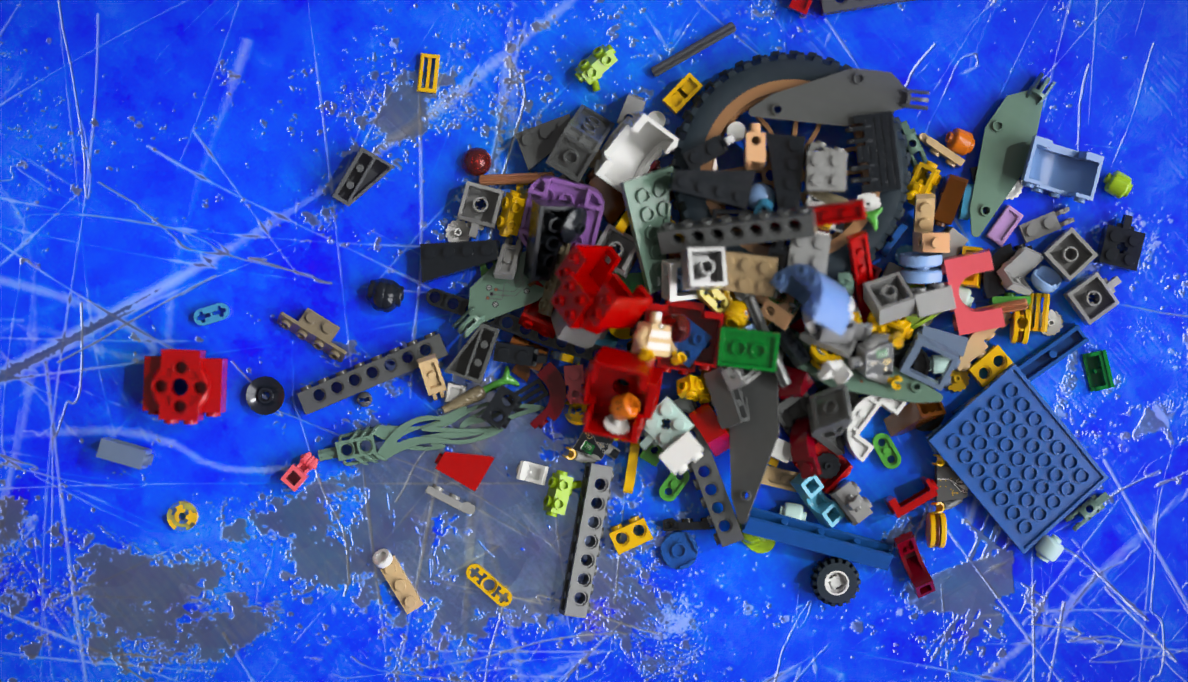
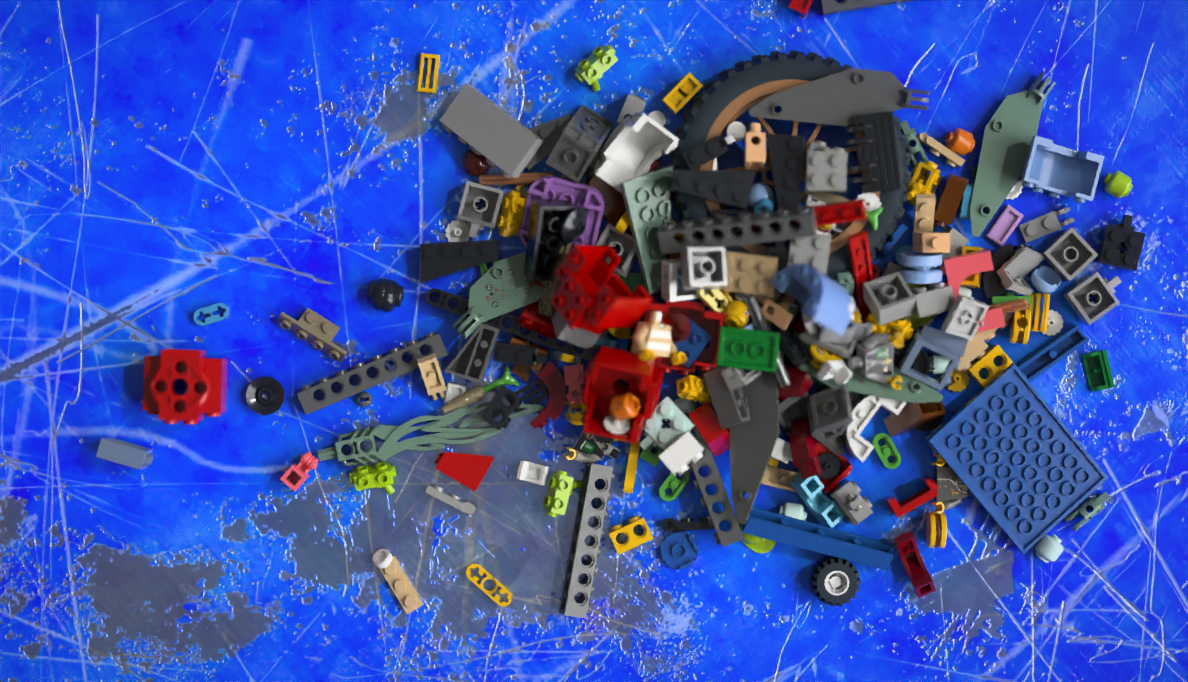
(186, 508): clear light blue piece -> none
(360, 176): dark grey wedge -> none
(374, 476): none -> lime brick
(490, 131): none -> light grey brick
(508, 259): light grey hinge -> none
(693, 49): dark grey axle -> none
(964, 317): none -> light grey plate

